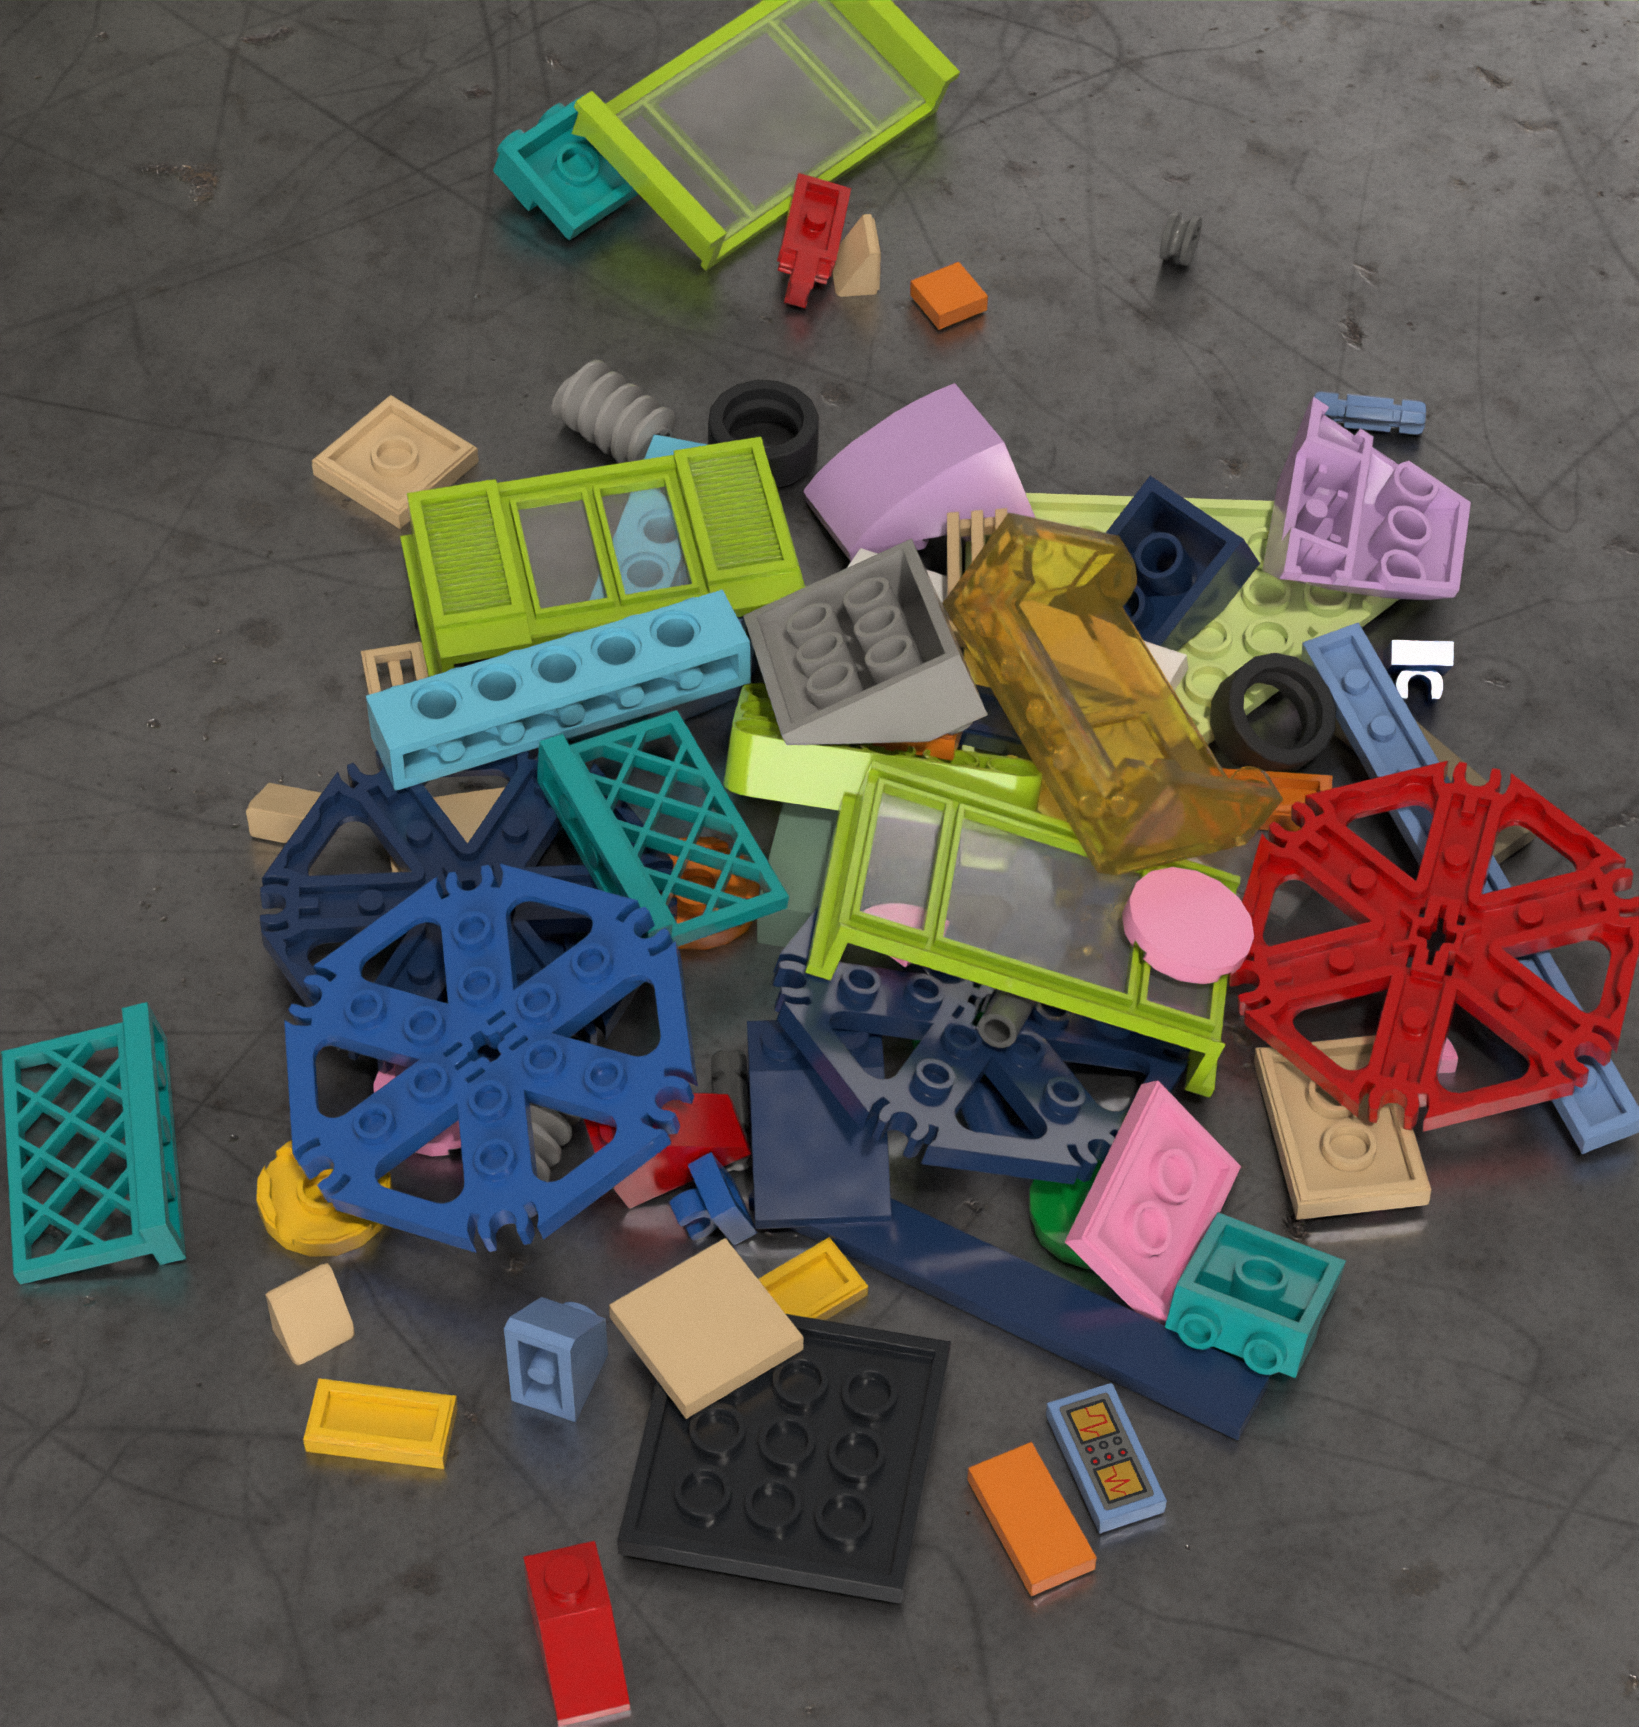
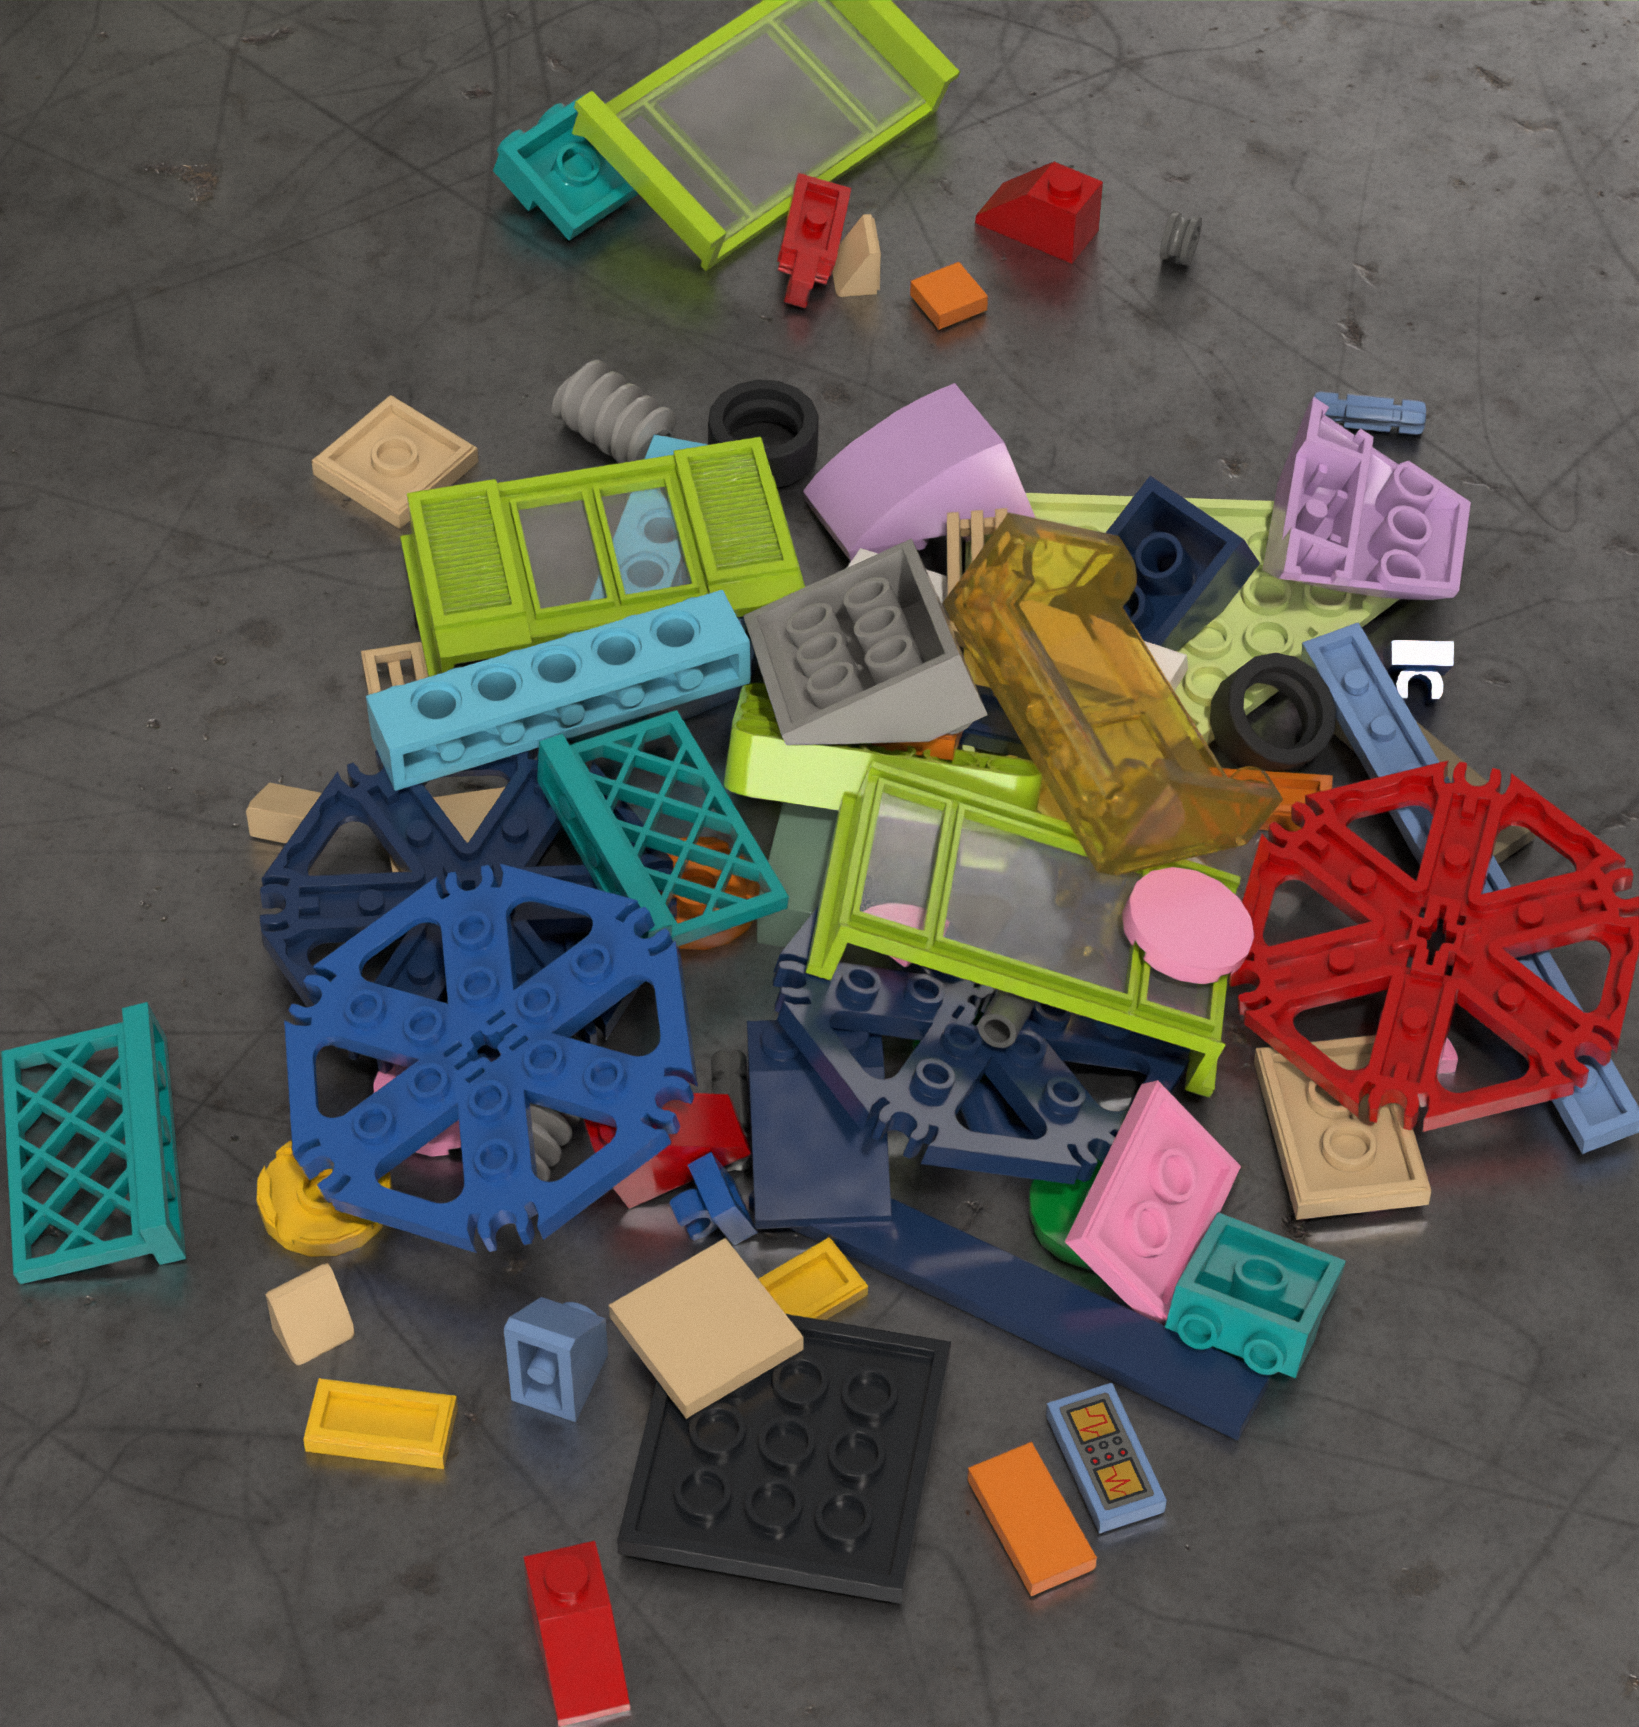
(1047, 210): none -> red slope

